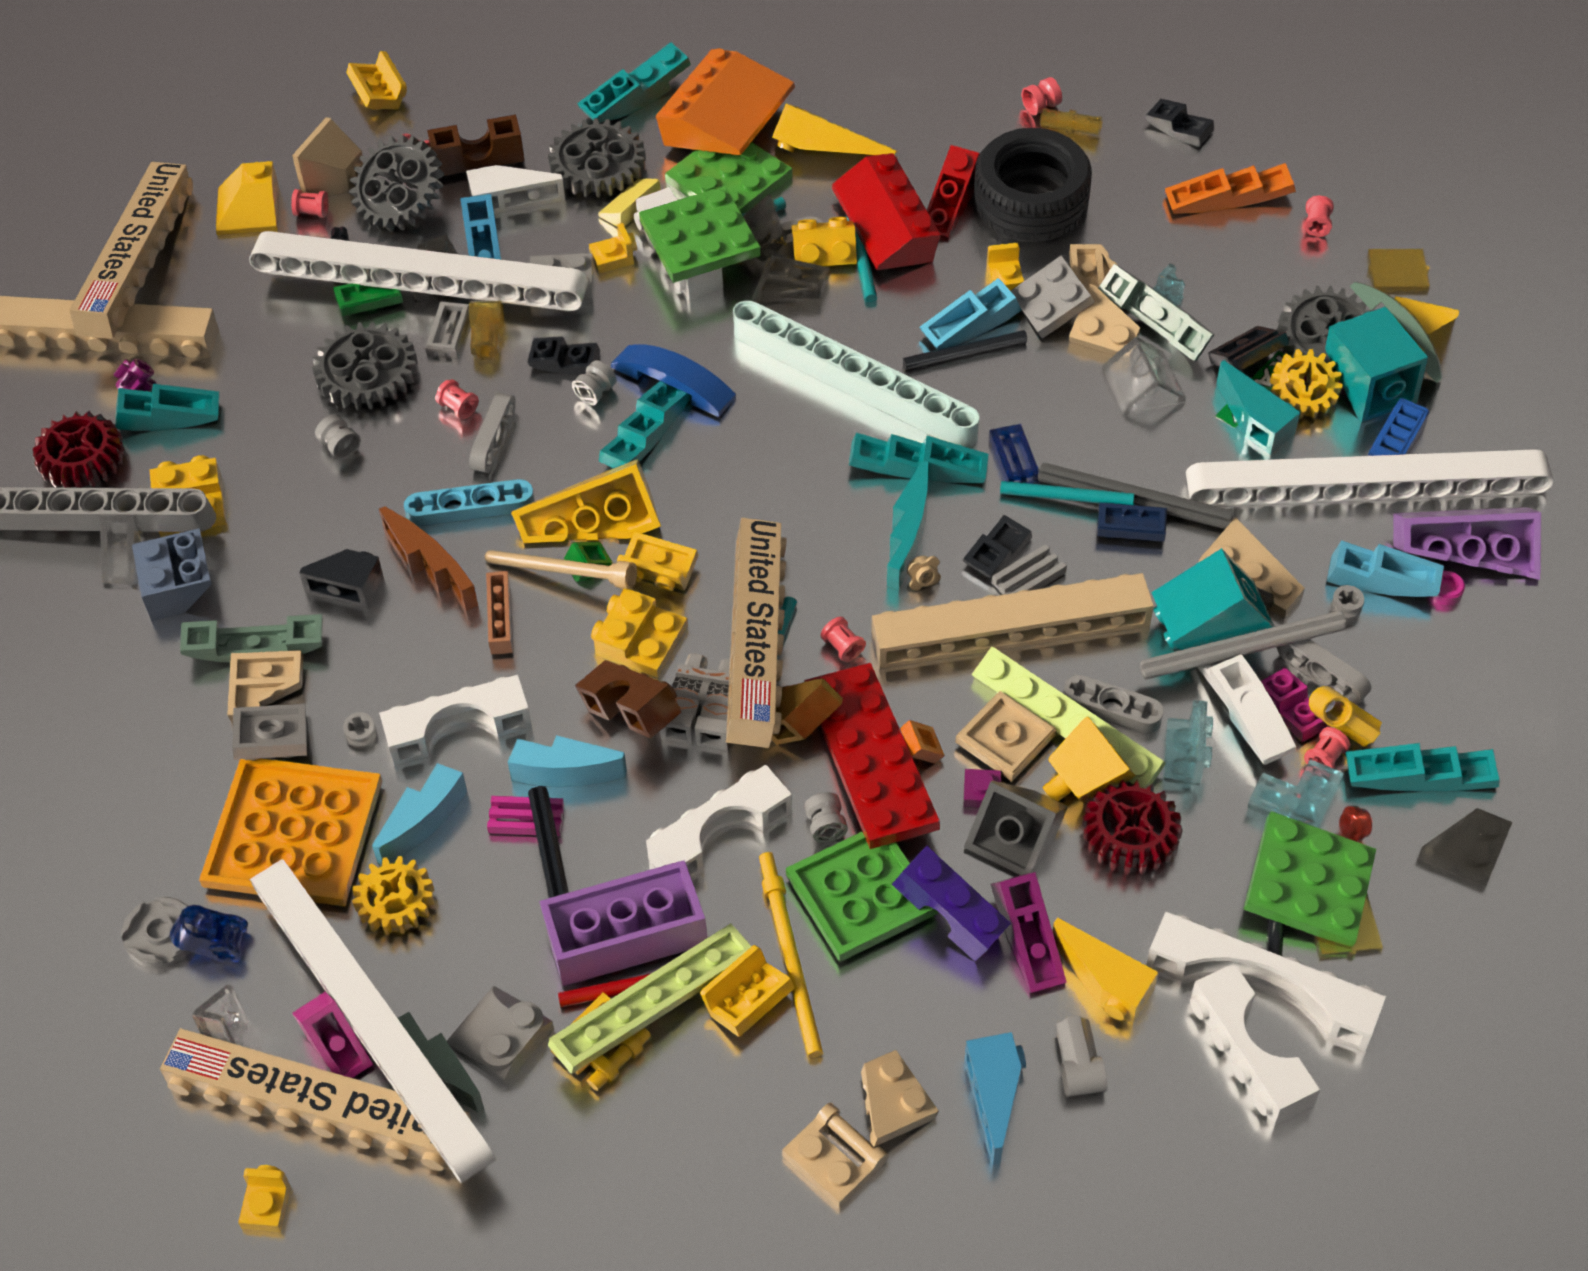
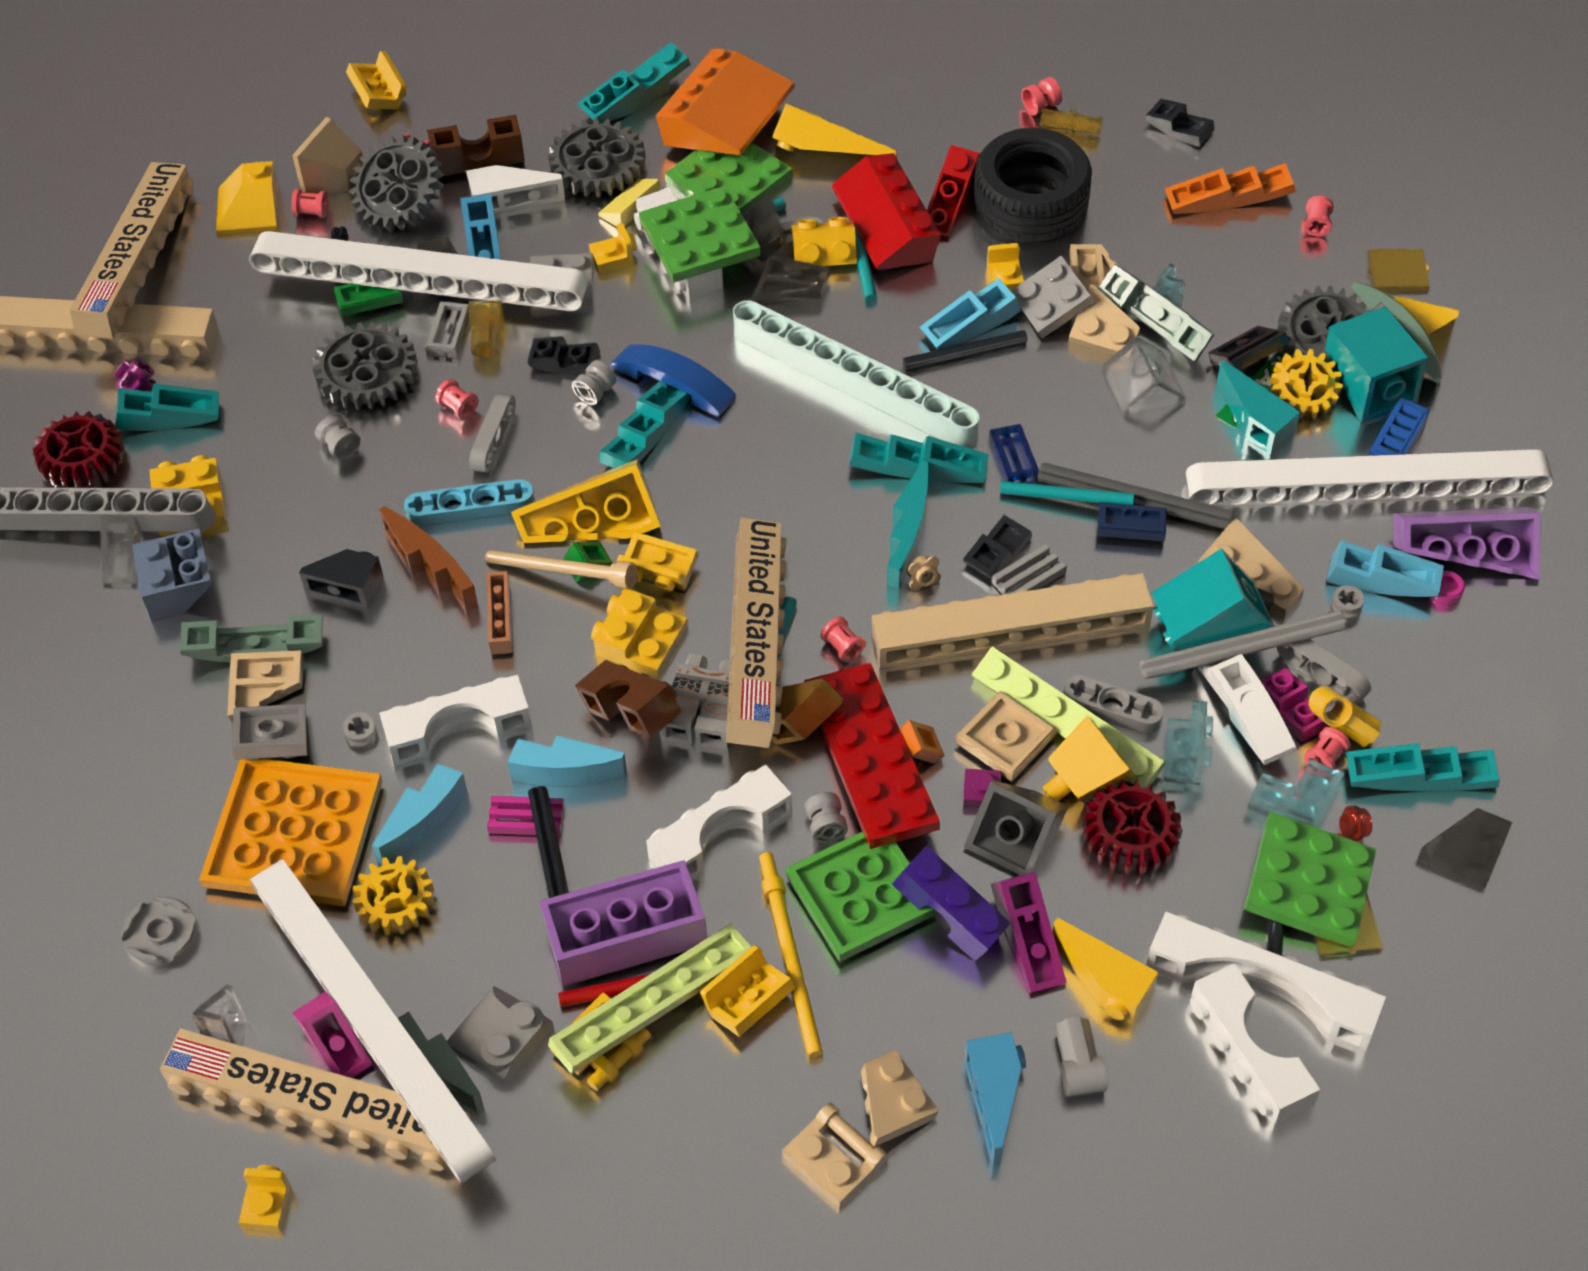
(213, 933): clear blue piece -> none

